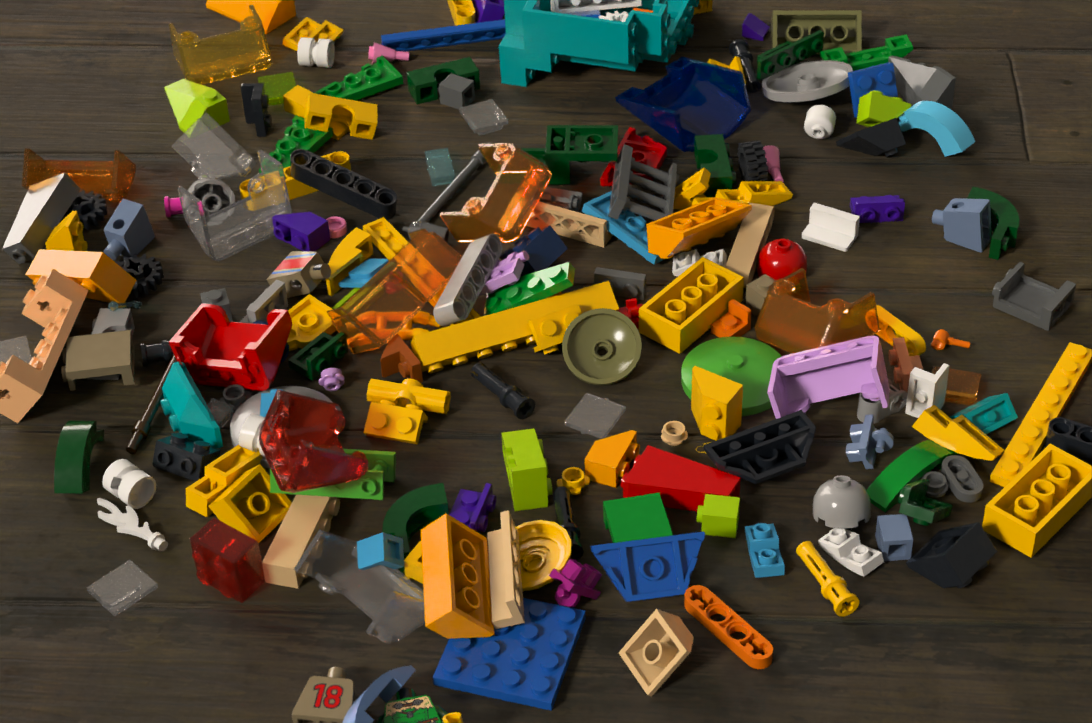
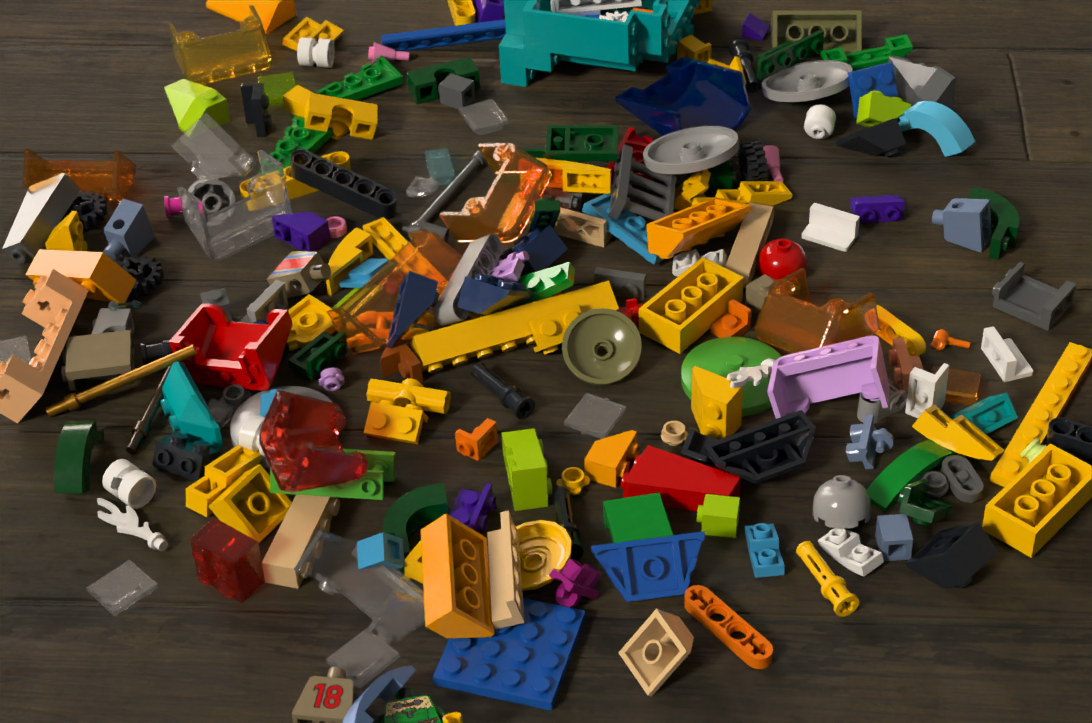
(75, 400): none -> pearl gold bar
(363, 658): none -> clear piece
(413, 301): none -> dark blue slope
(421, 187): none -> clear tile
(479, 442): none -> orange bracket
(491, 294): none -> dark blue slope
(543, 214): none -> dark green plate
(578, 176): none -> yellow slope
(691, 150): none -> light grey dish
(693, 49): none -> yellow brick
(694, 447): none -> black panel
(751, 374): none -> white piece
(1004, 356): none -> white panel
(1033, 450): none -> yellowish green bush

